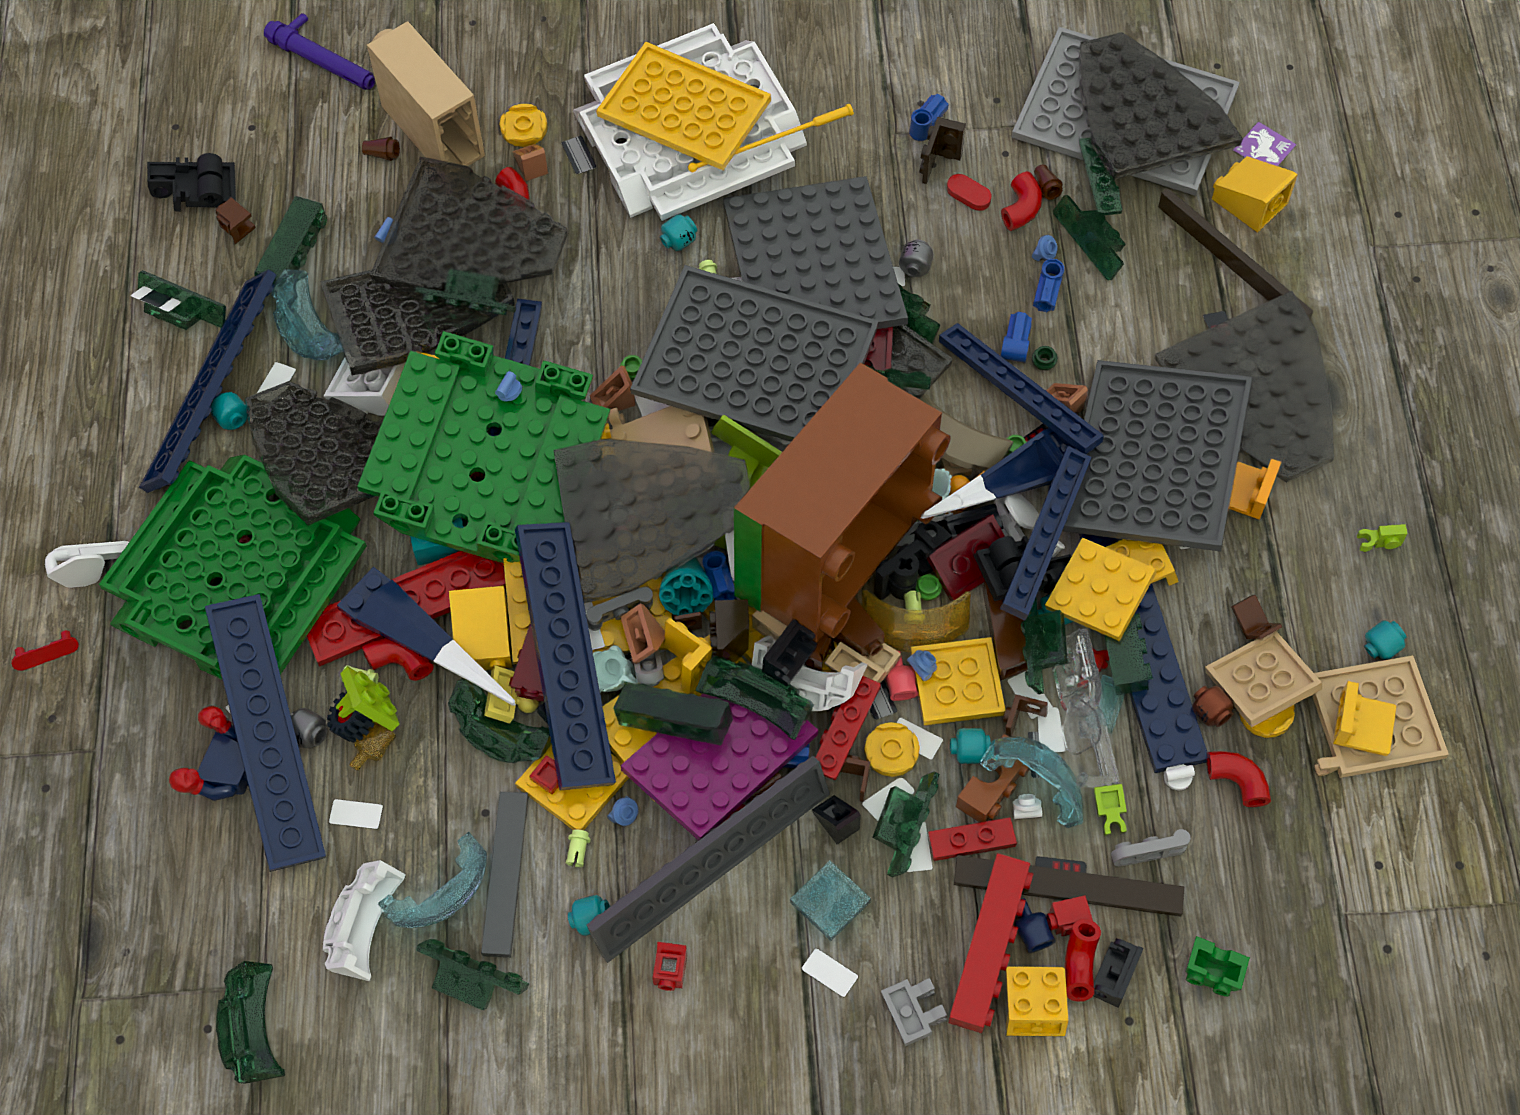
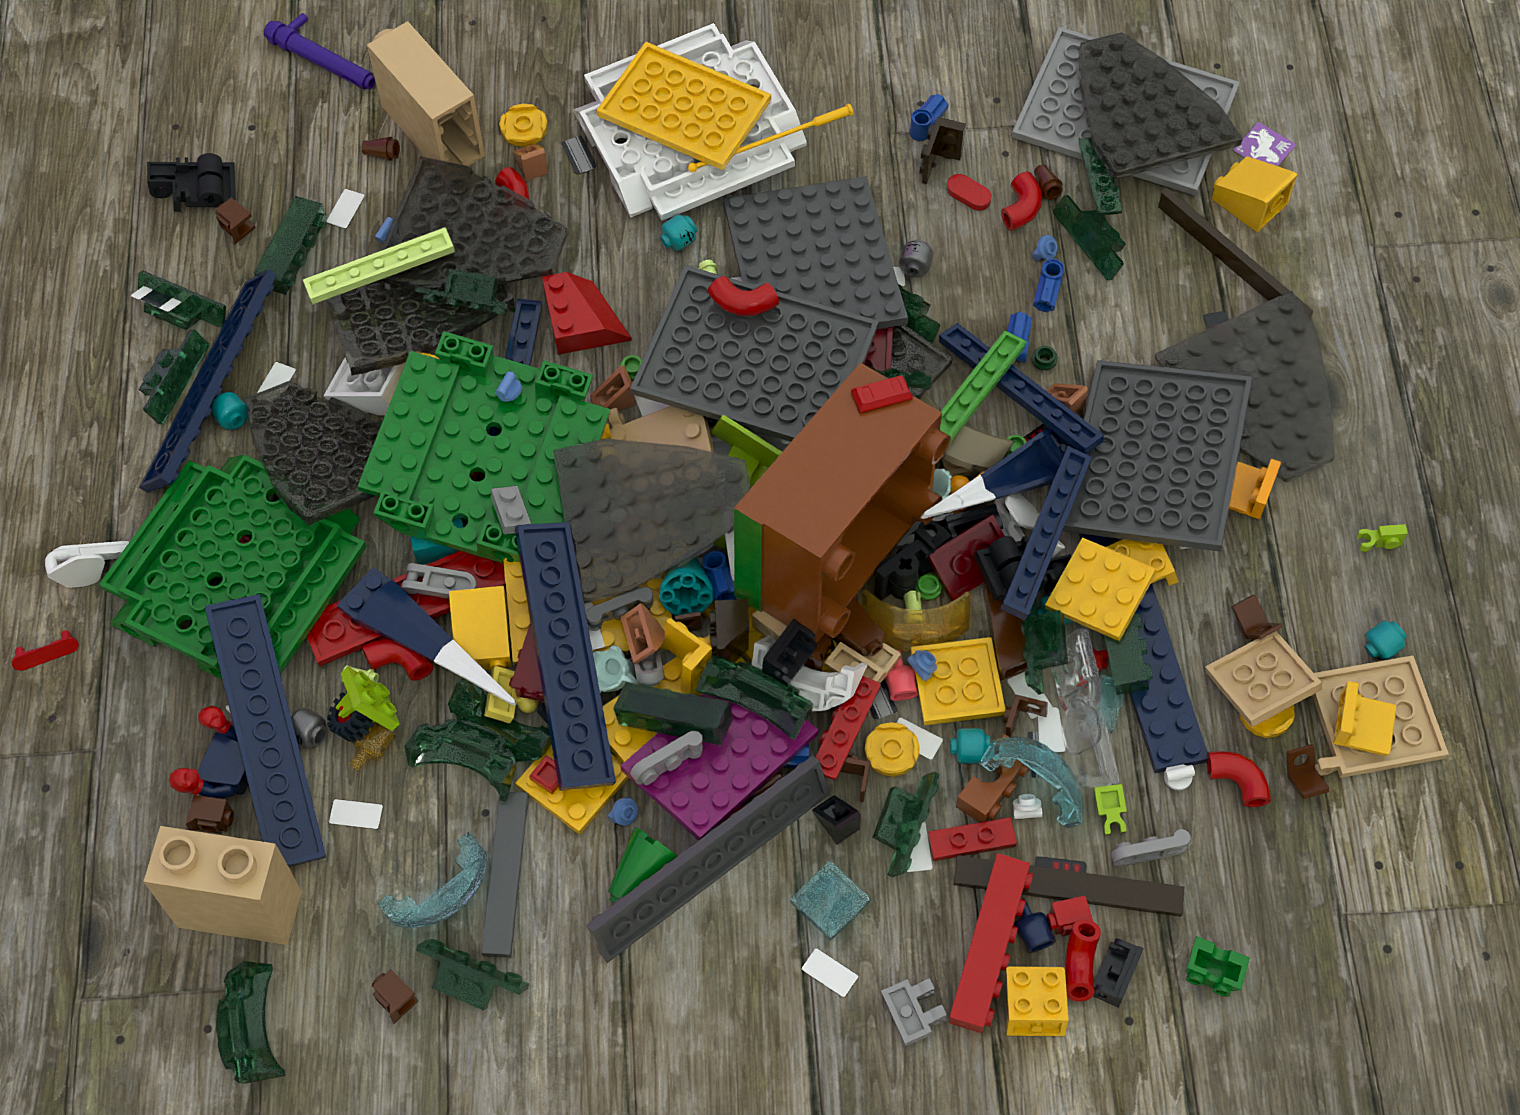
(171, 374): none -> clear green bracket
(209, 814): none -> reddish brown window
(223, 885): none -> tan brick
(298, 319): clear light blue windscreen -> none
(345, 208): none -> white sticker
(355, 919): white windscreen -> none
(378, 265): none -> yellowish green plate
(393, 995): none -> reddish brown window
(436, 580): none -> light grey plate
(464, 745): none -> clear green windscreen
(509, 508): none -> light grey plate
(577, 846): yellowish green pin -> none
(580, 314): none -> red wedge
(584, 911): teal head -> none
(639, 862): none -> green cone
(667, 758): none -> light grey plate
(669, 966): red window -> none
(742, 302): none -> red cylinder
(876, 802): white sticker -> none
(881, 394): none -> red tile
(980, 383): none -> bright green tile
(1212, 706): copper head -> none
(1305, 776): none -> reddish brown bracket

